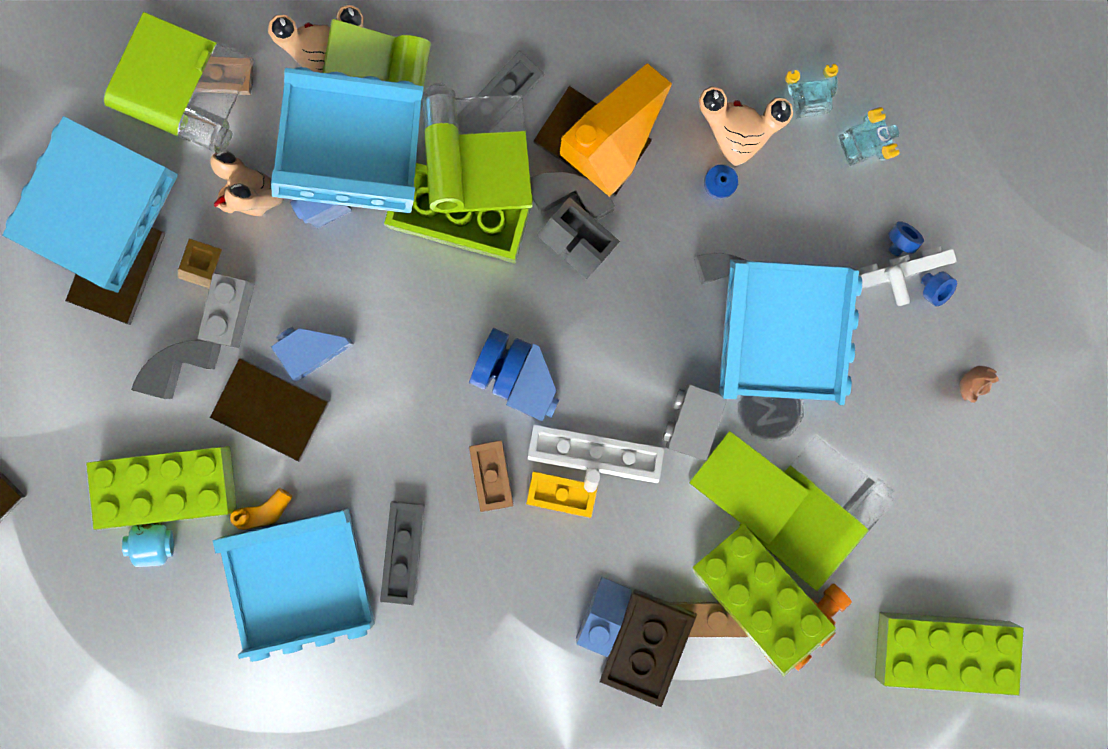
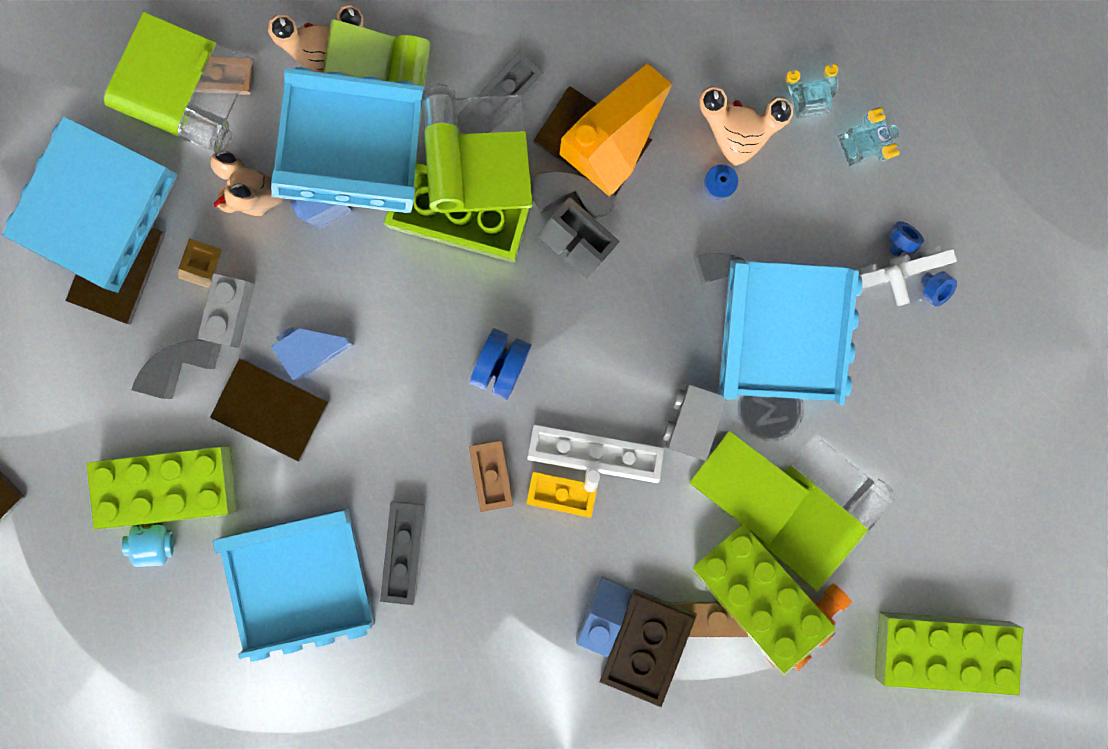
(262, 515): light orange arm -> none
(534, 388): medium blue slope -> none
(977, 382): nougat plate -> none

